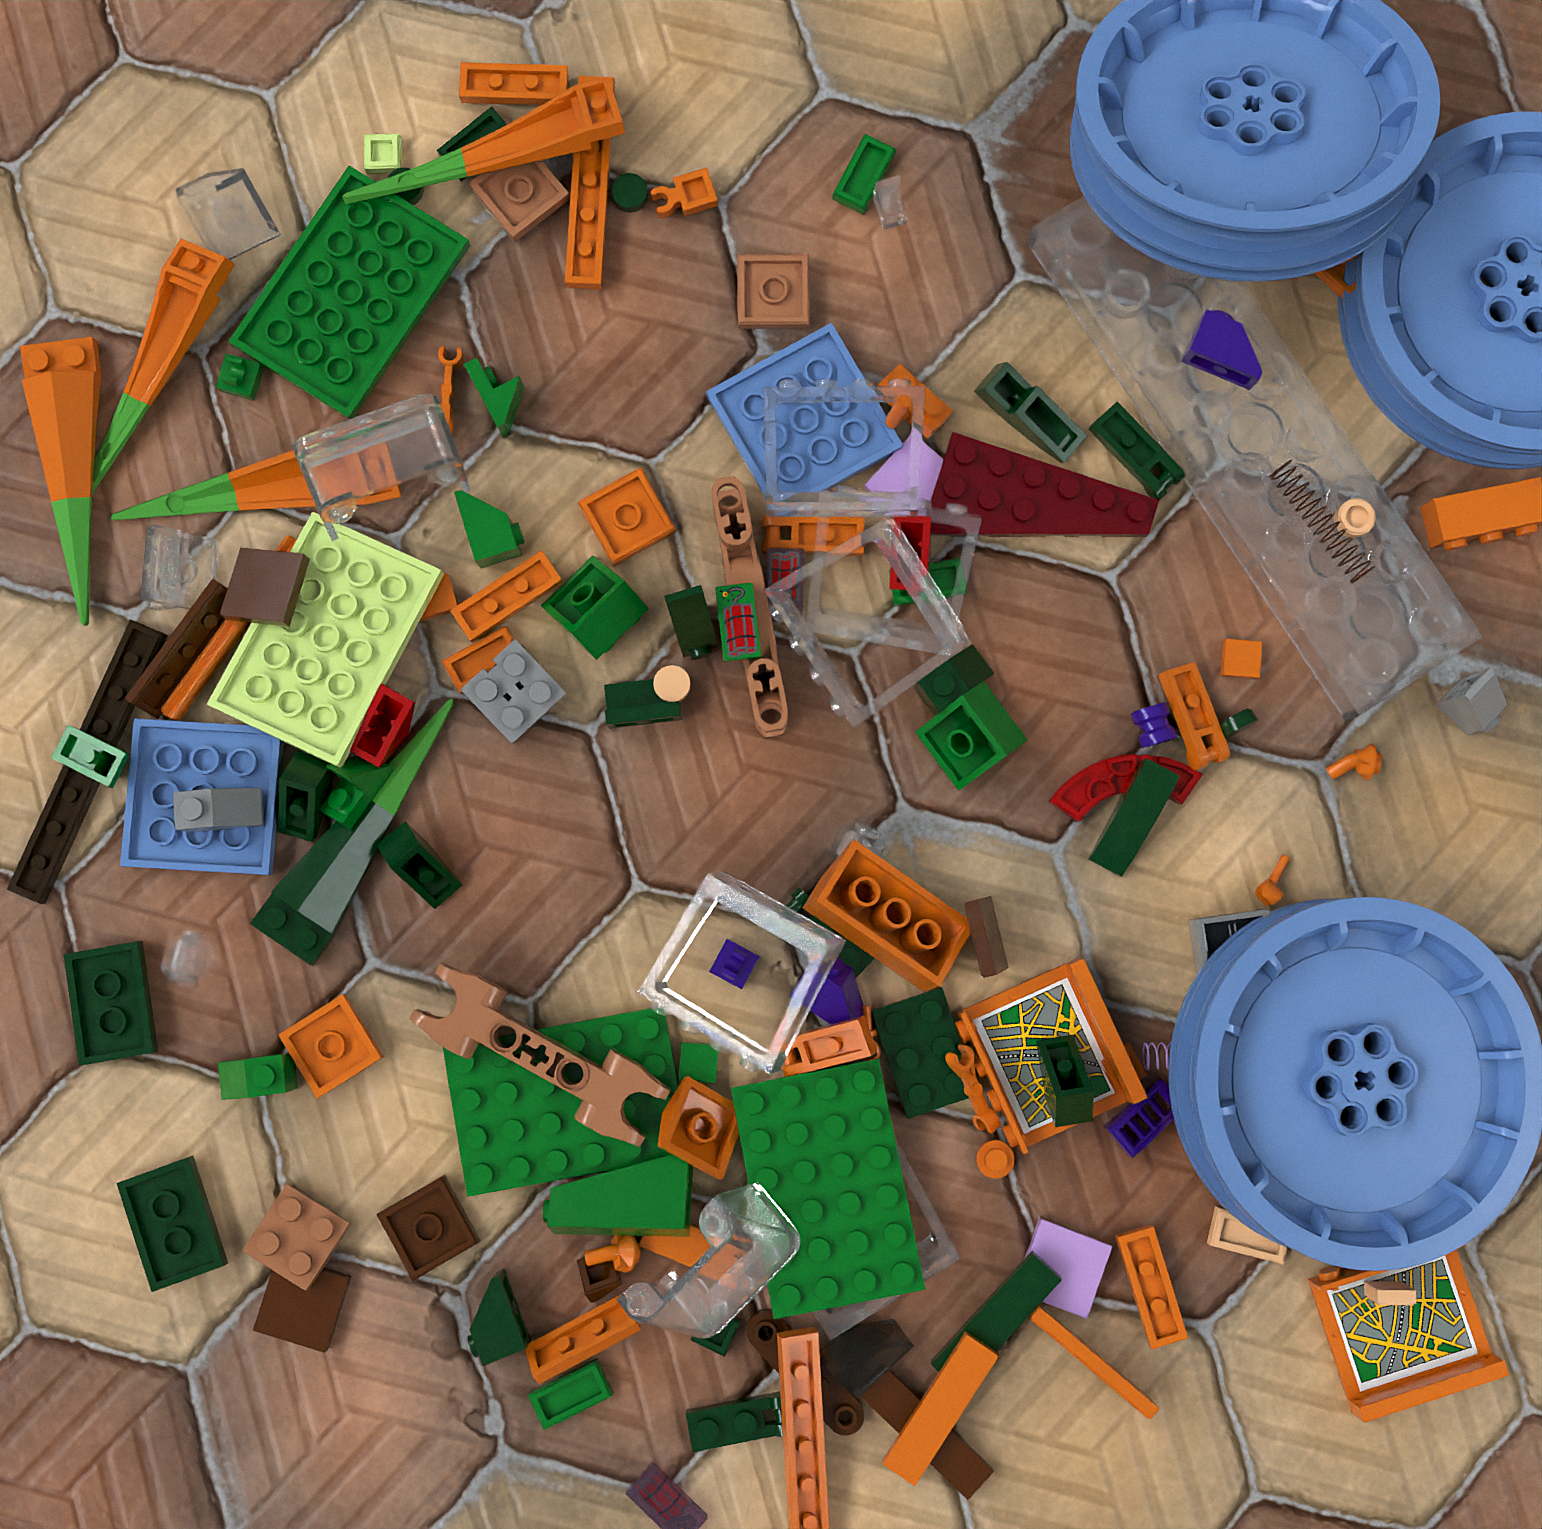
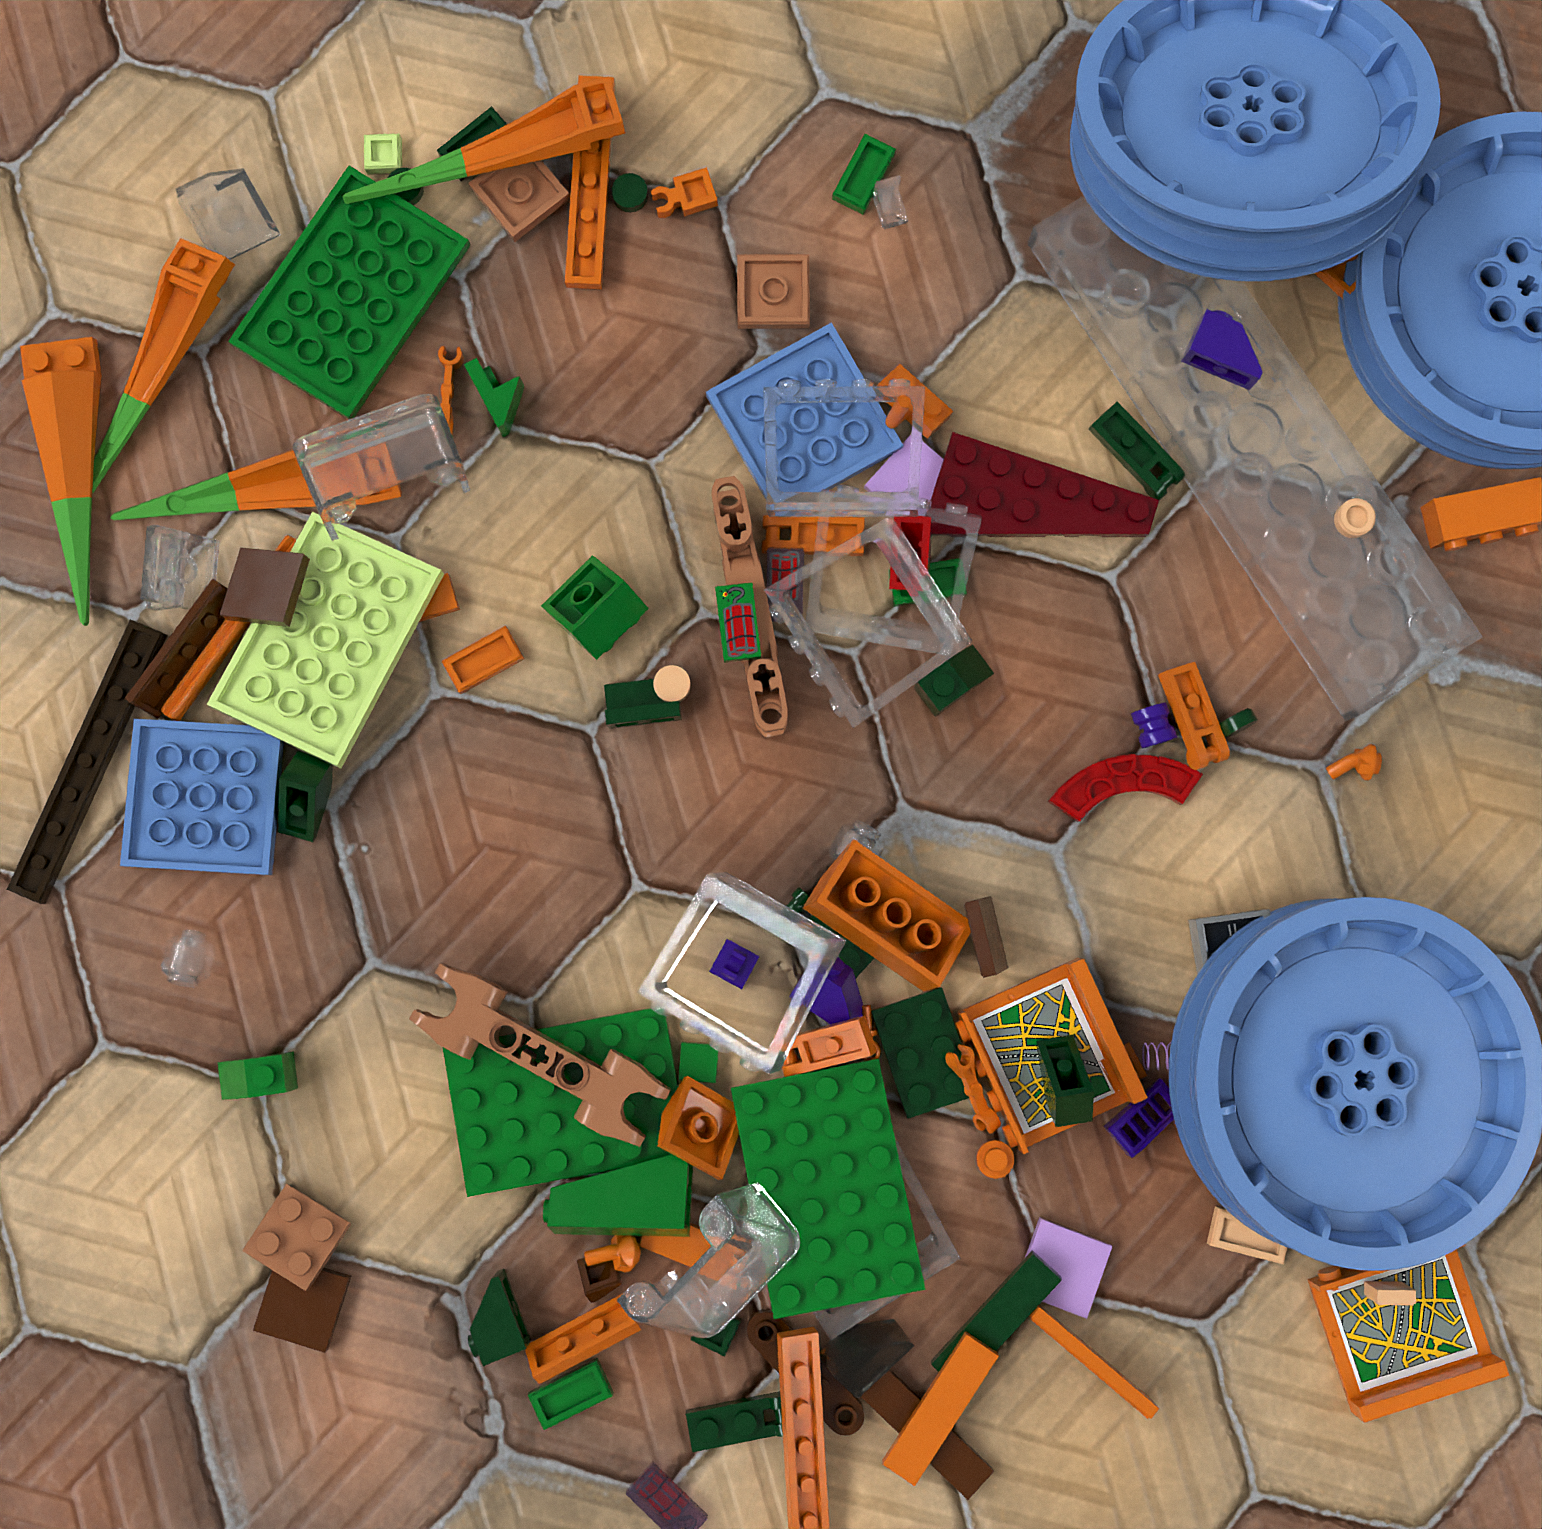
(90, 756): slope -> none
(110, 1003): dark green plate -> none
(172, 1223): dark green plate -> none
(218, 809): light grey slope -> none
(239, 377): green tile -> none
(319, 889): dark green plate -> none
(331, 1045): orange plate -> none
(355, 791): green slope -> none
(383, 726): red slope -> none
(419, 865): dark green slope -> none
(428, 1227): reddish brown tile -> none
(489, 531): green slope -> none
(506, 596): orange plate -> none
(511, 83): orange plate -> none
(528, 689): light grey piece -> none
(627, 516): orange tile -> none
(692, 622): dark green slope -> none
(971, 735): green slope -> none
(1030, 412): dark green slope -> none
(1133, 817): dark green slope -> none
(1151, 1286): orange plate -> none
(1241, 659): orange tile -> none
(1267, 891): orange hand -> none
(1354, 579): reddish brown piece -> none
(1475, 702): light grey slope -> none

